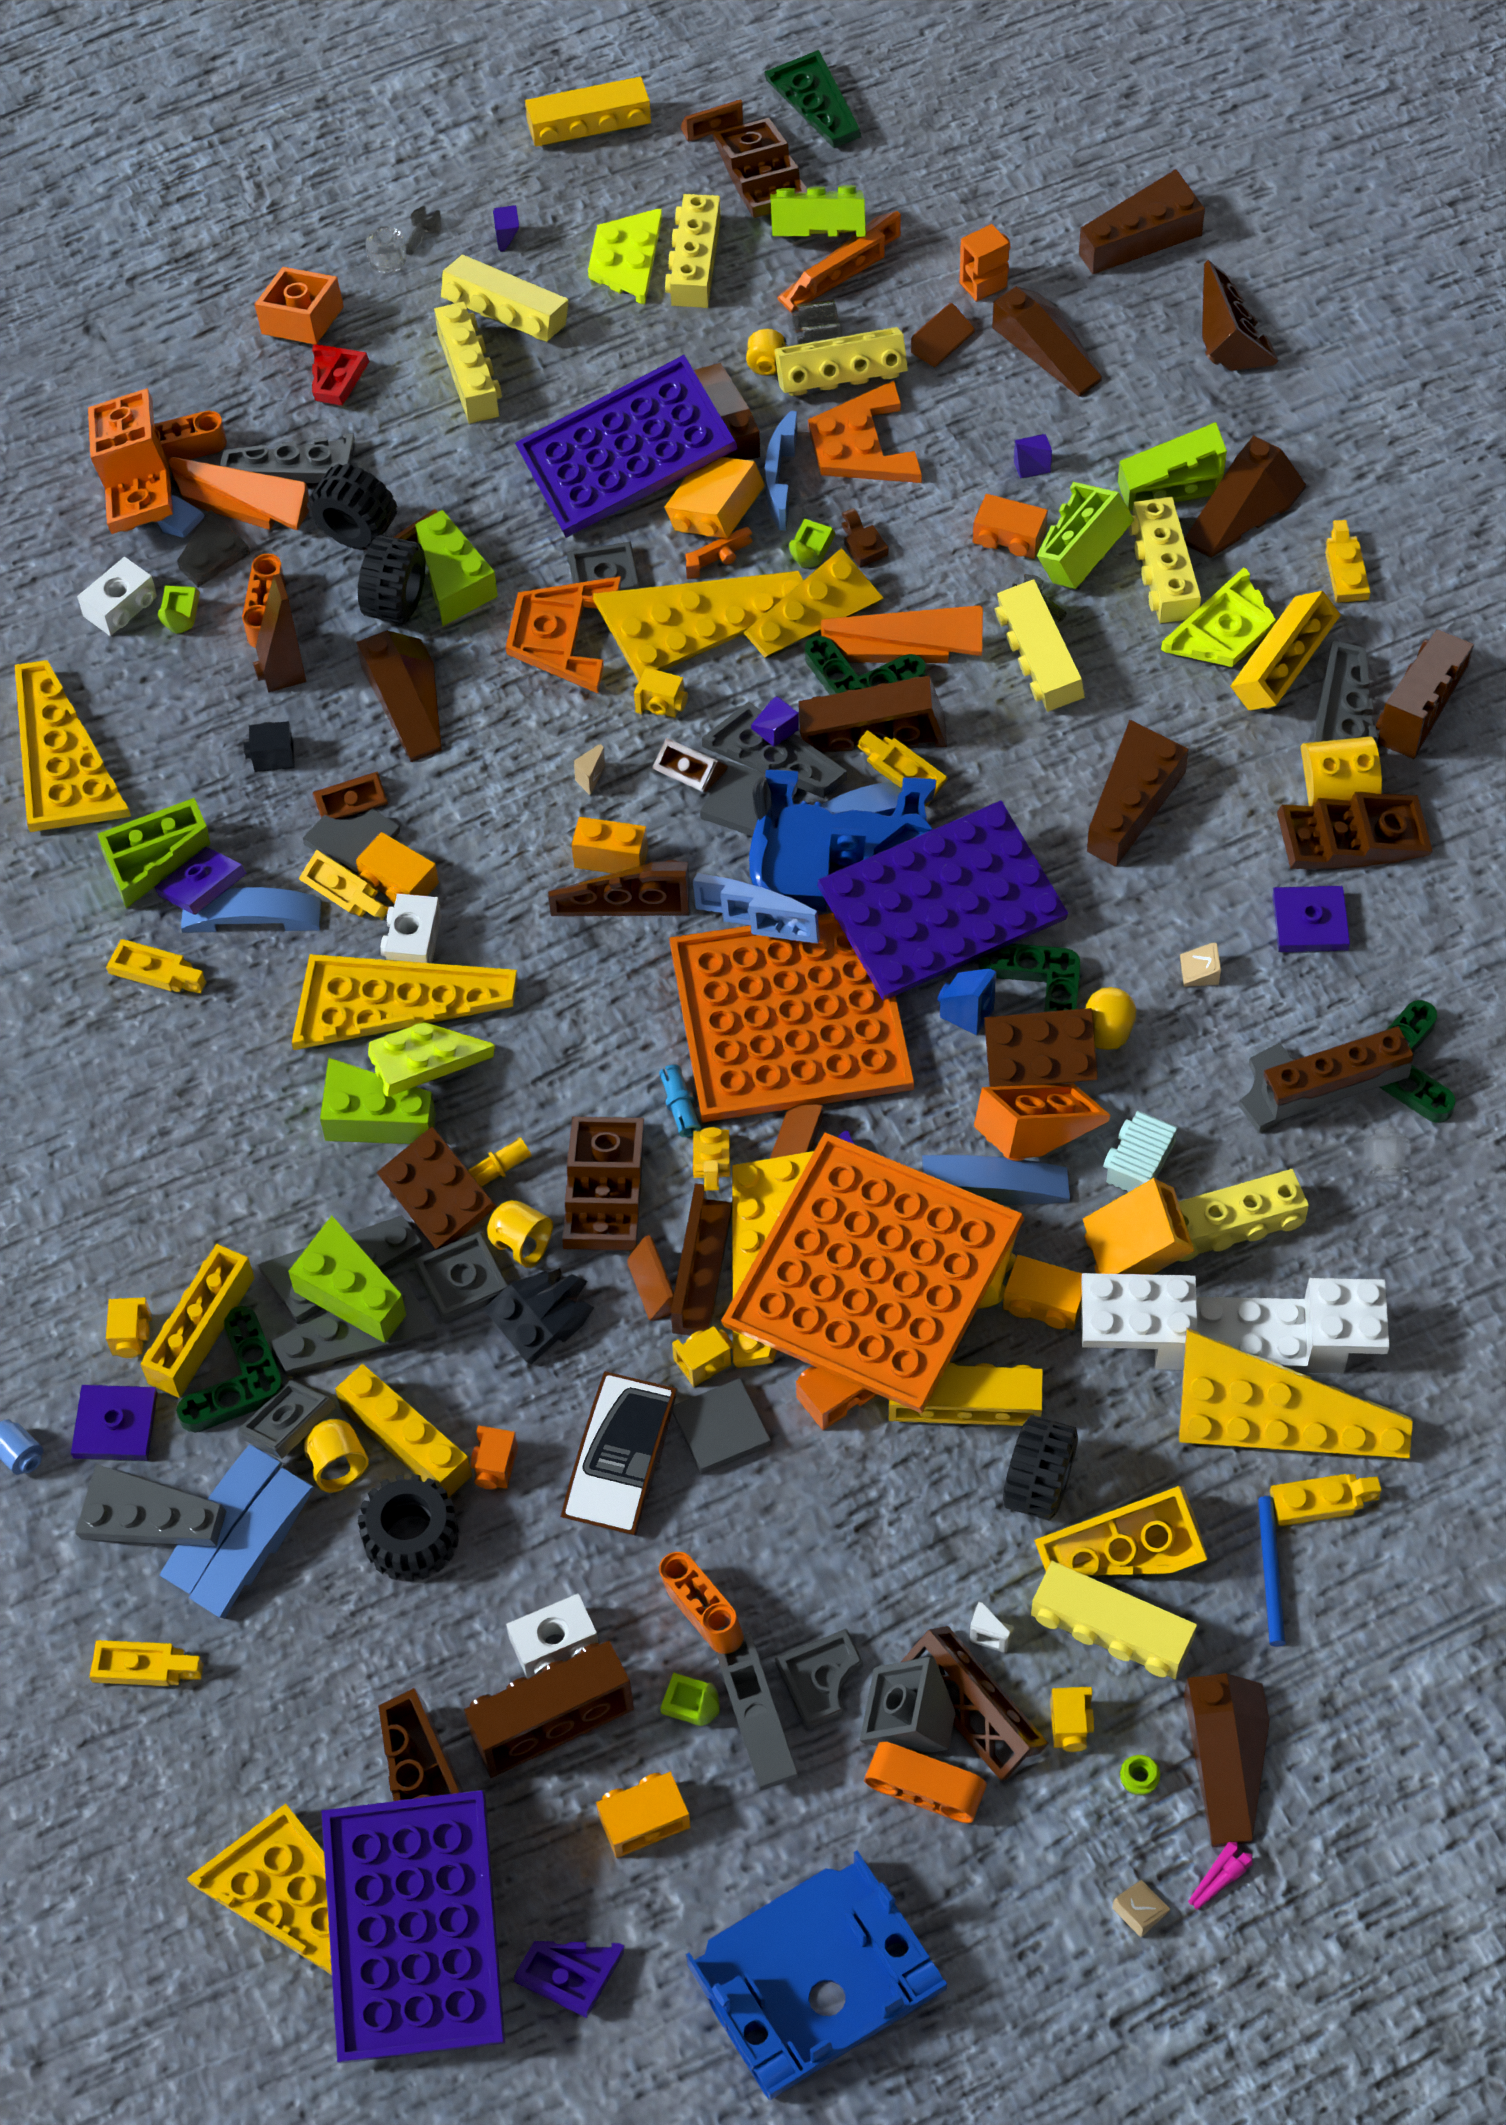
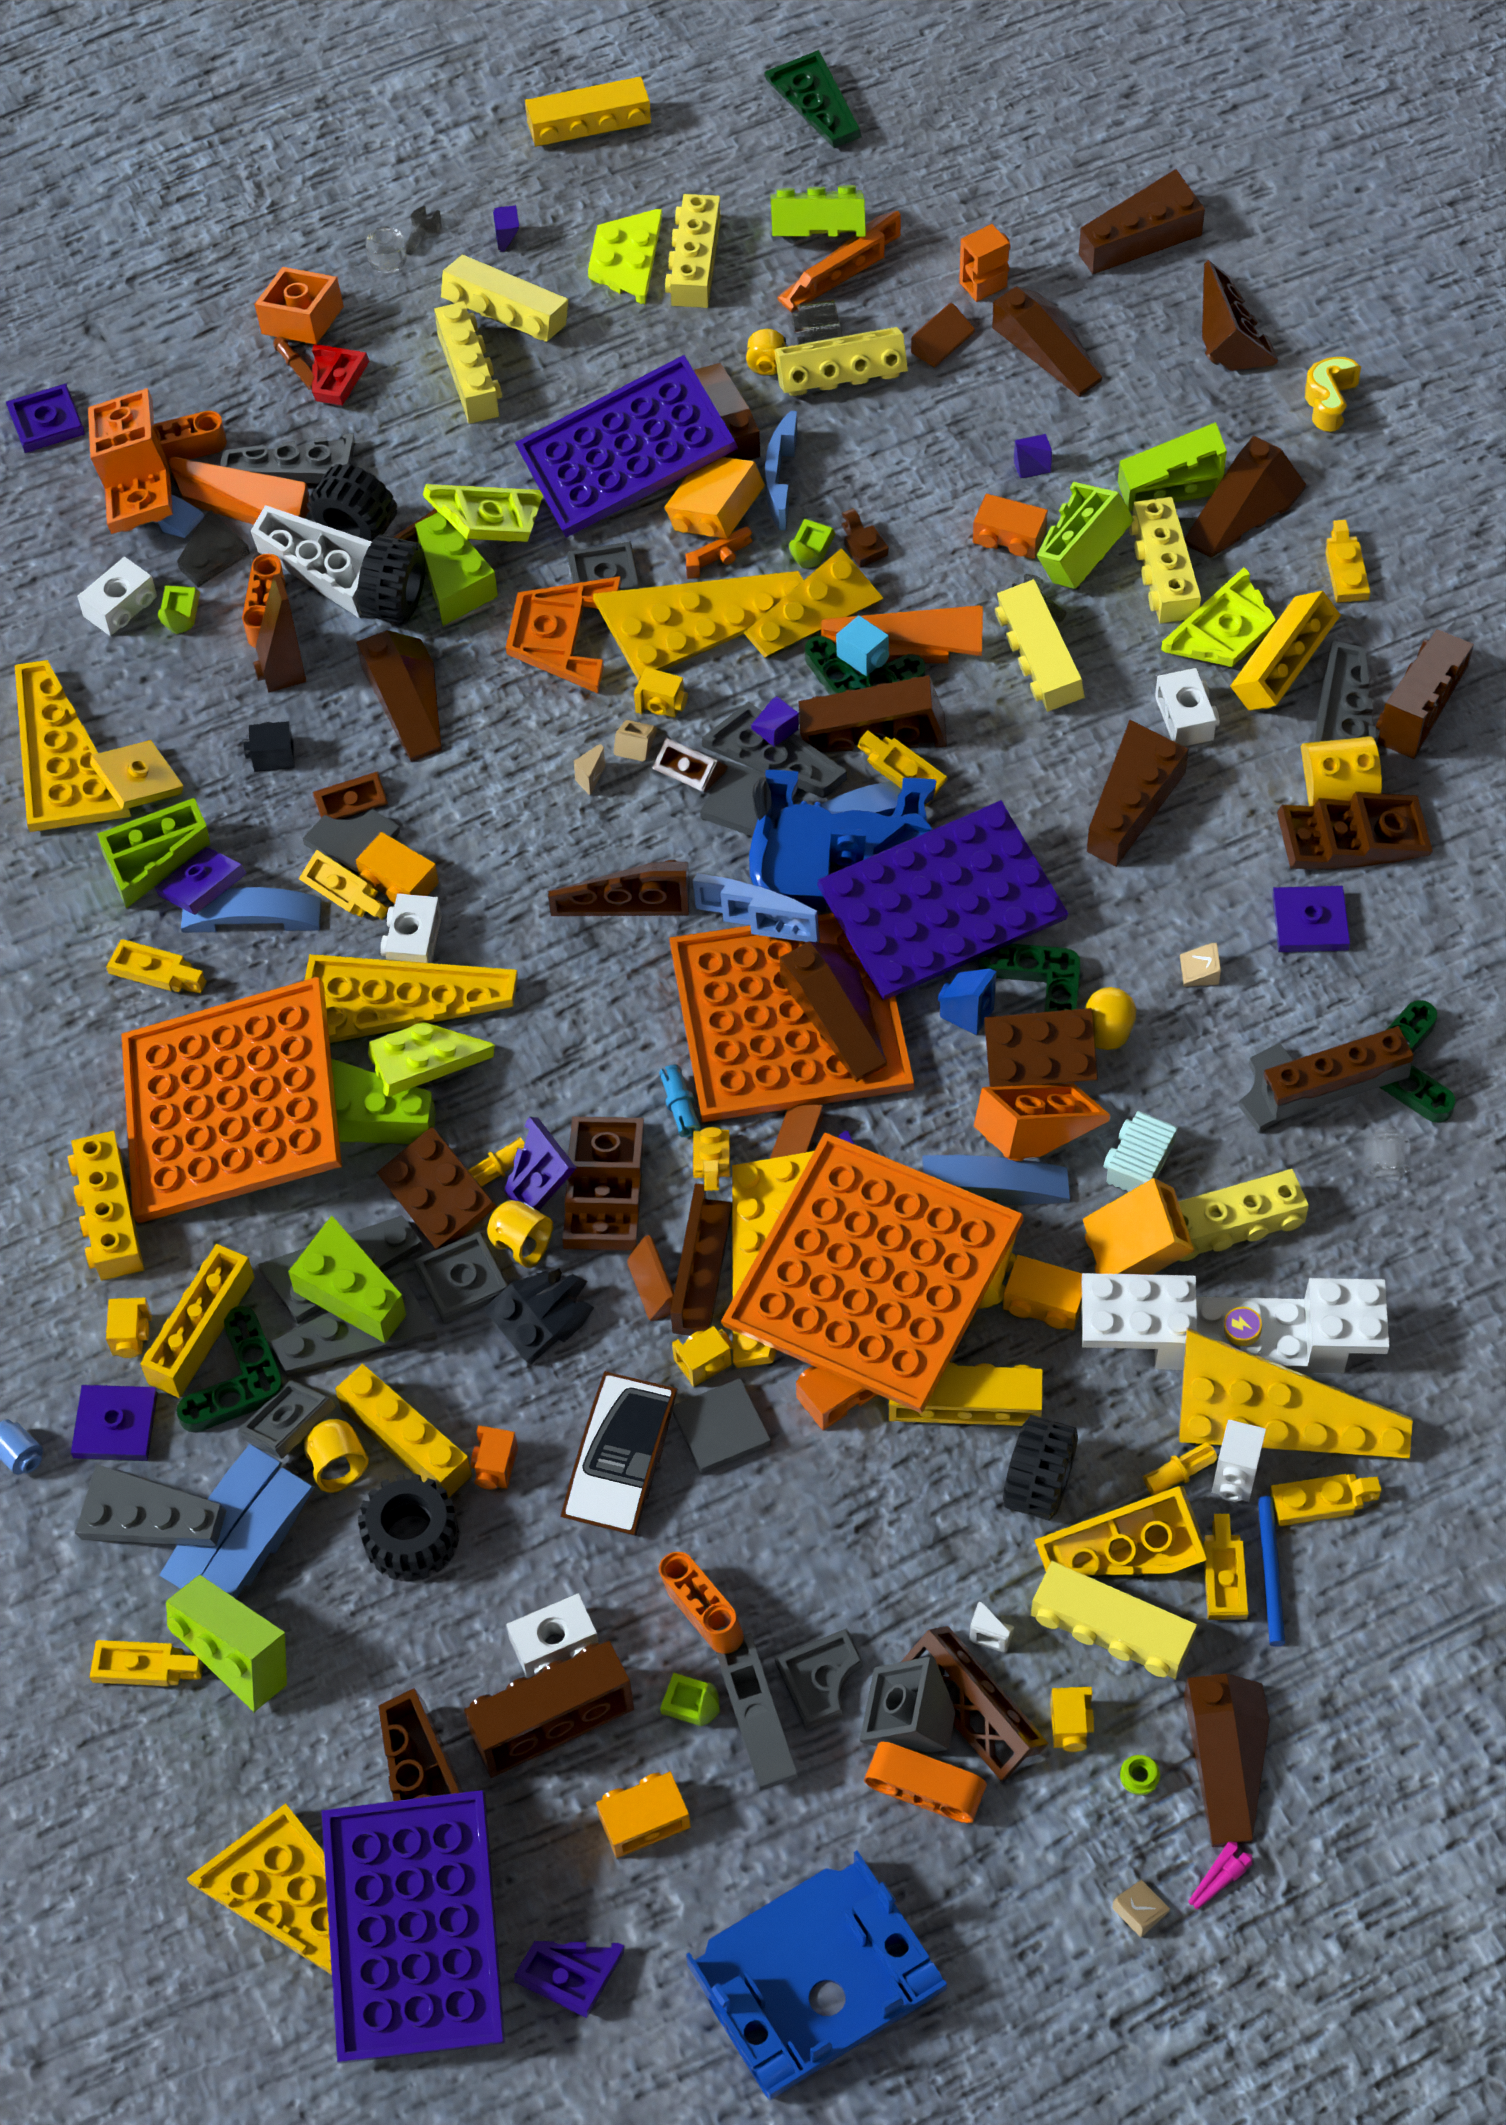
(45, 418): none -> dark purple tile
(106, 1206): none -> yellow brick
(136, 774): none -> yellow plate
(230, 1100): none -> orange plate
(230, 1640): none -> lime wedge
(294, 361): none -> dark orange piece
(314, 554): none -> white wedge
(486, 511): none -> neon yellow wing
(538, 1167): none -> dark purple wing
(608, 845): light orange brick -> none
(634, 740): none -> tan slope
(712, 120): dark orange slope -> none
(758, 163): reddish brown slope -> none
(836, 1002): none -> reddish brown wedge
(849, 444): orange wing -> none
(862, 645): none -> medium azure brick
(1179, 1469): none -> yellow axle
(1186, 707): none -> white brick
(1225, 1573): none -> yellow hinge
(1238, 1461): none -> white brick
(1242, 1326): none -> tile
(1323, 390): none -> yellow animal

